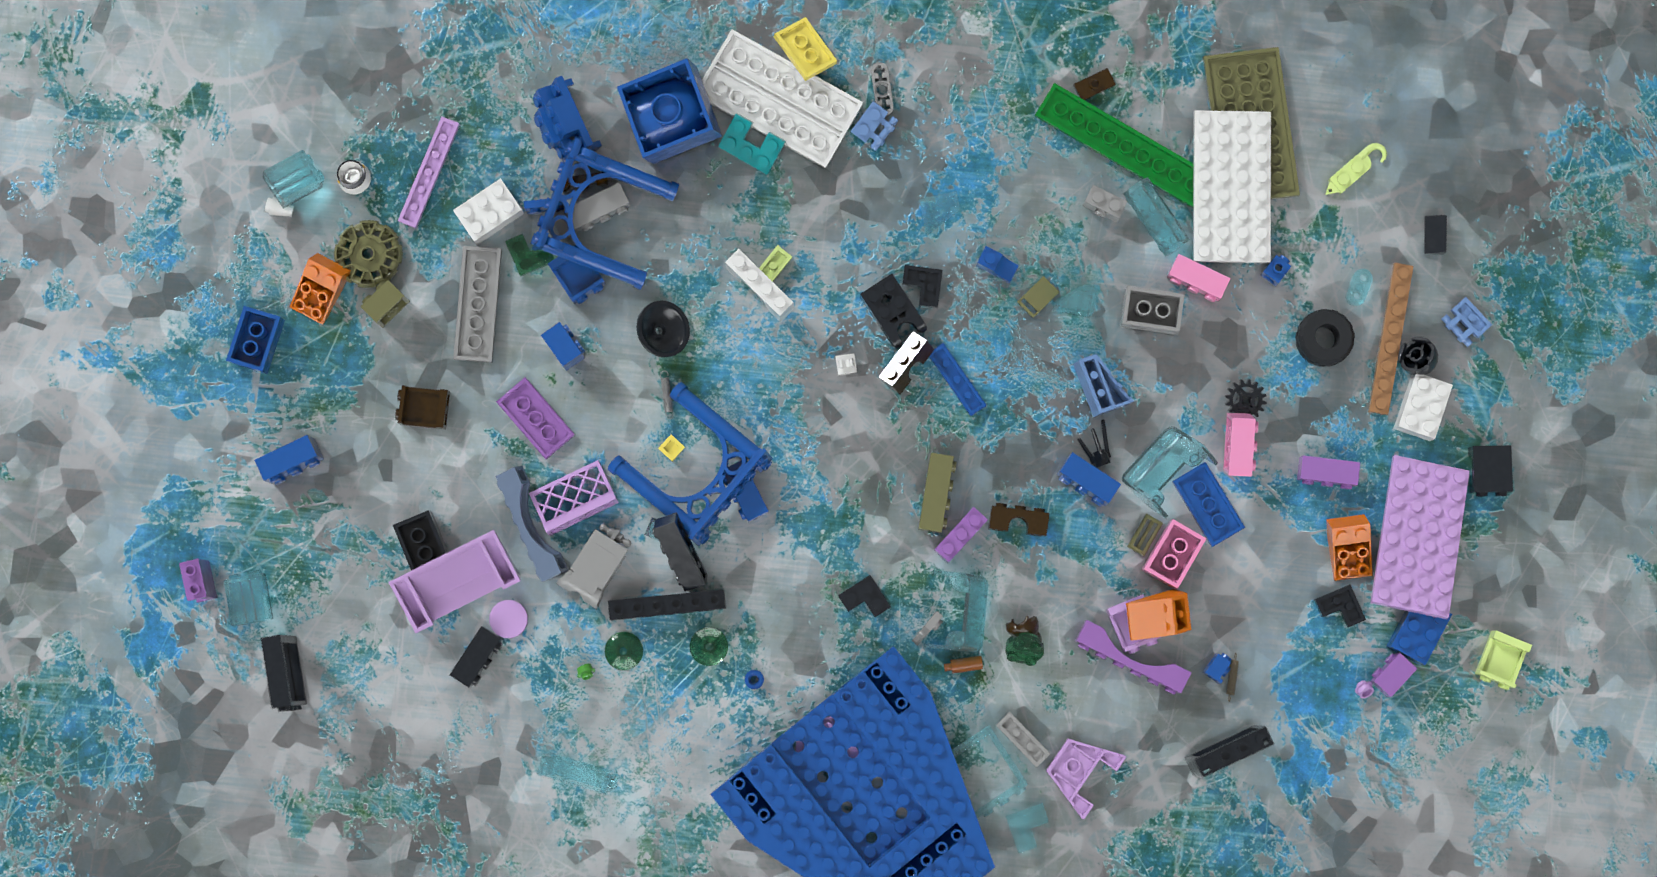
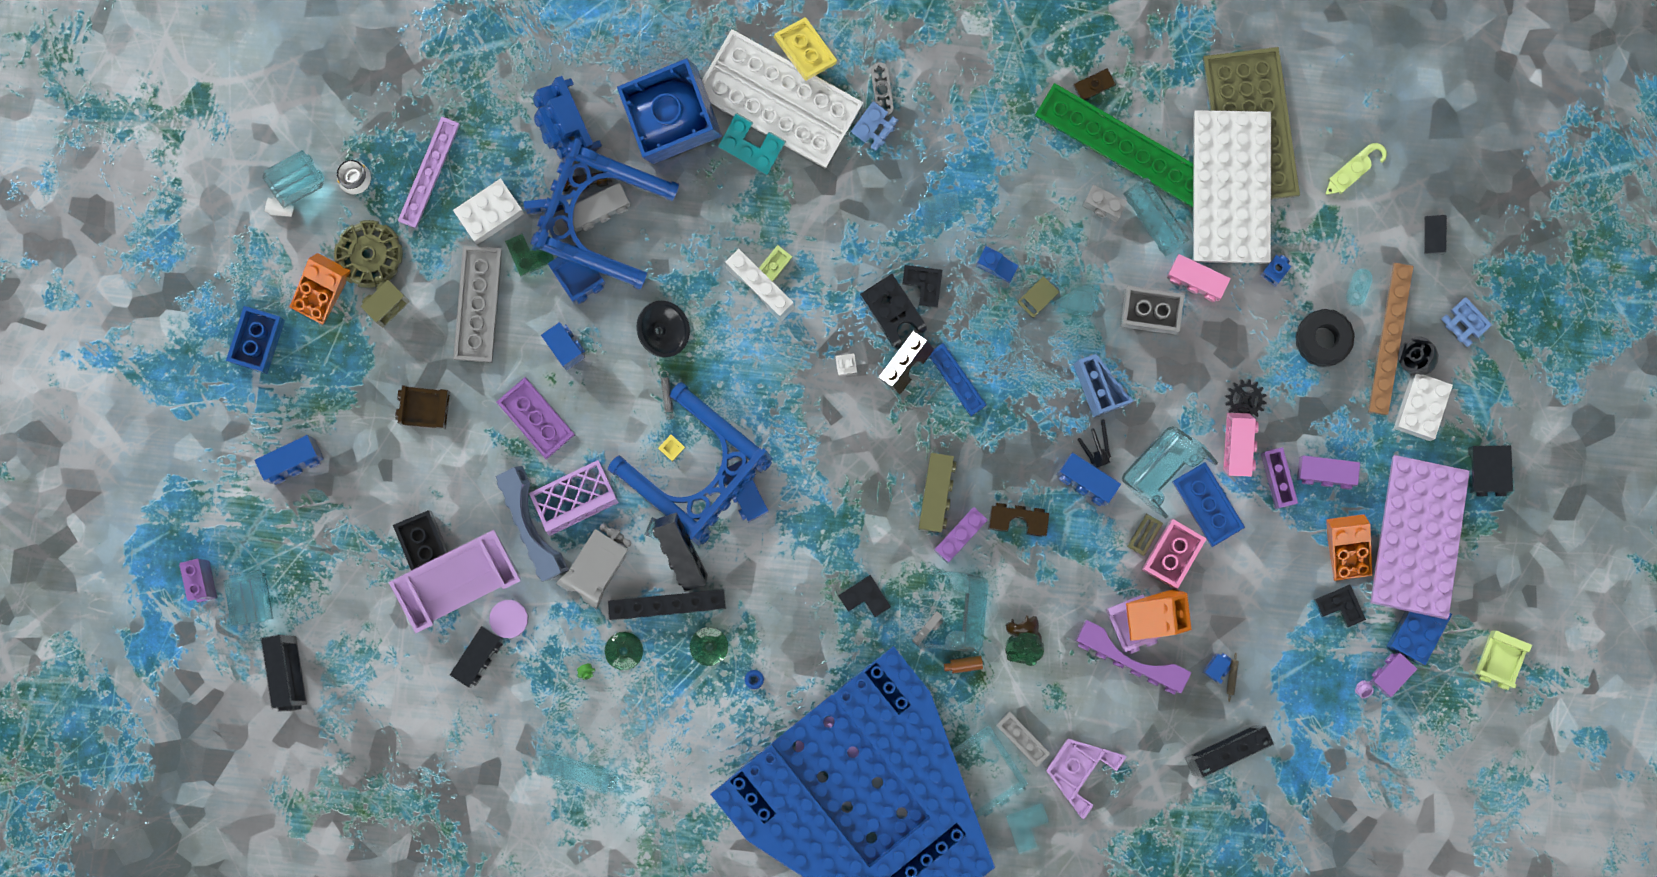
(1279, 478): none -> medium lavender brick

